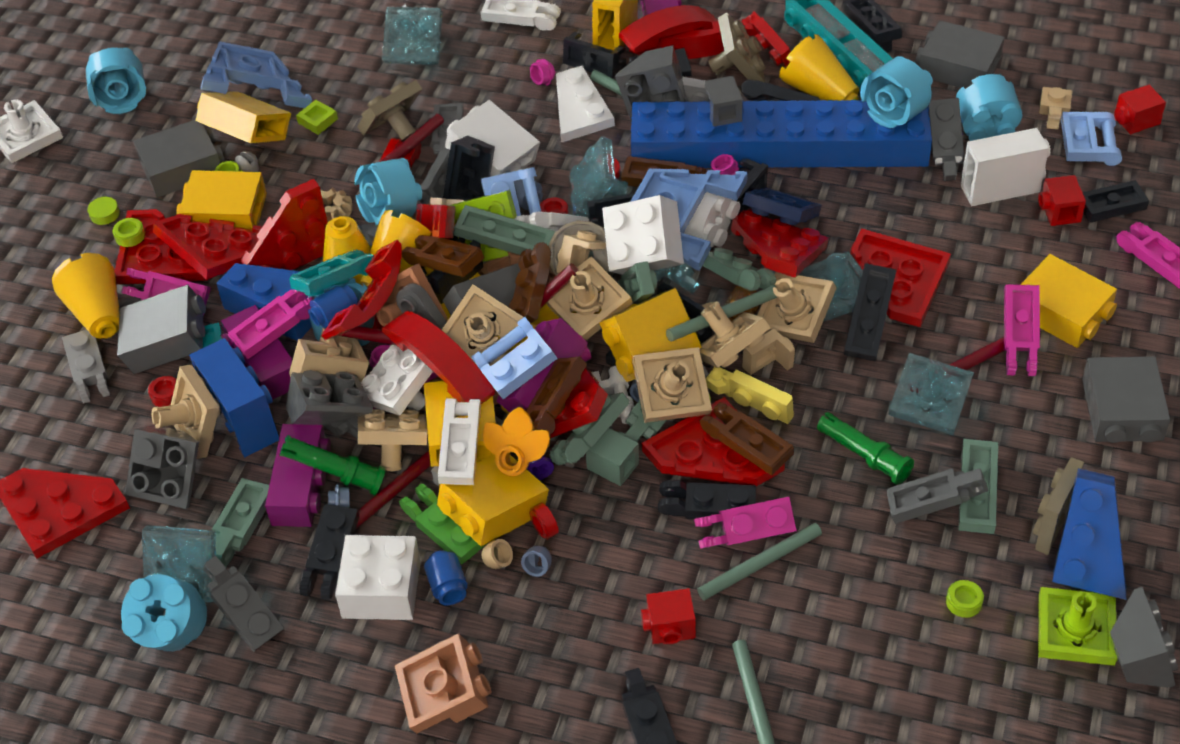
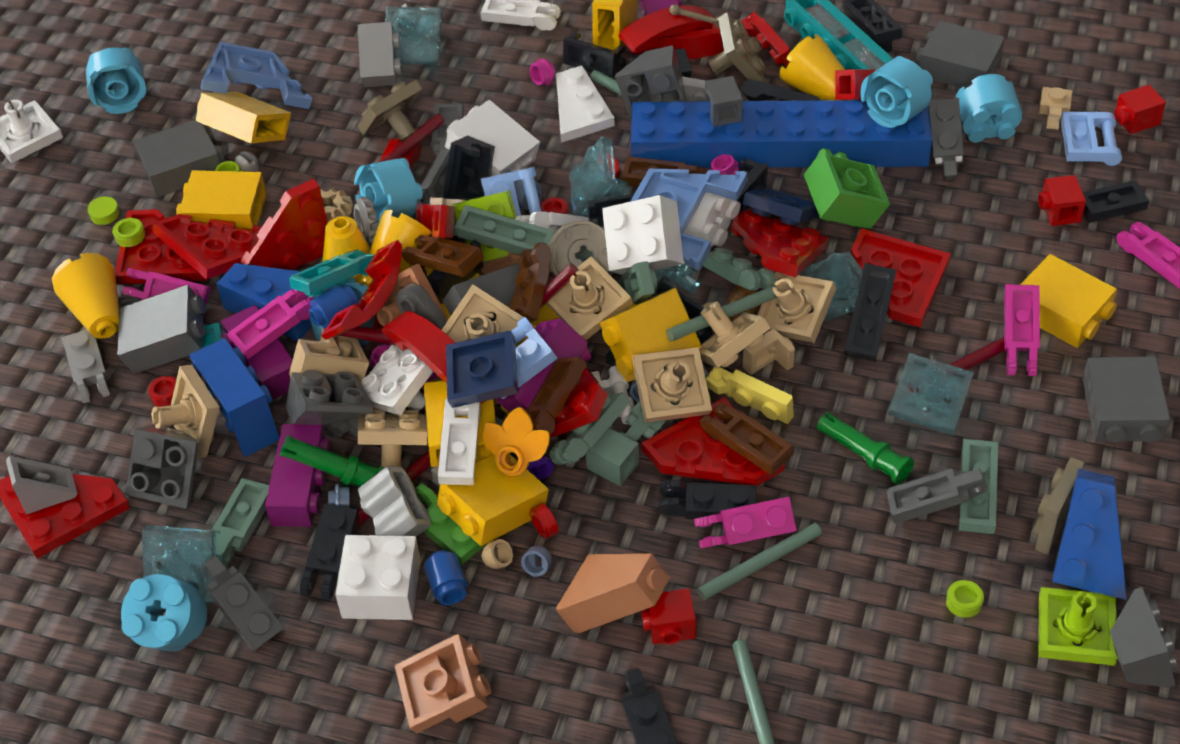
(40, 483): none -> light grey slope
(317, 117): lime plate -> none
(366, 218): none -> light grey gear
(378, 54): none -> light grey brick
(393, 504): none -> light grey brick
(481, 369): none -> dark blue plate
(576, 248): tan bracket -> none
(611, 588): none -> nougat slope
(675, 10): none -> dark tan hinge
(846, 190): none -> bright green hinge
(849, 83): none -> red brick
(1004, 166): white brick -> none

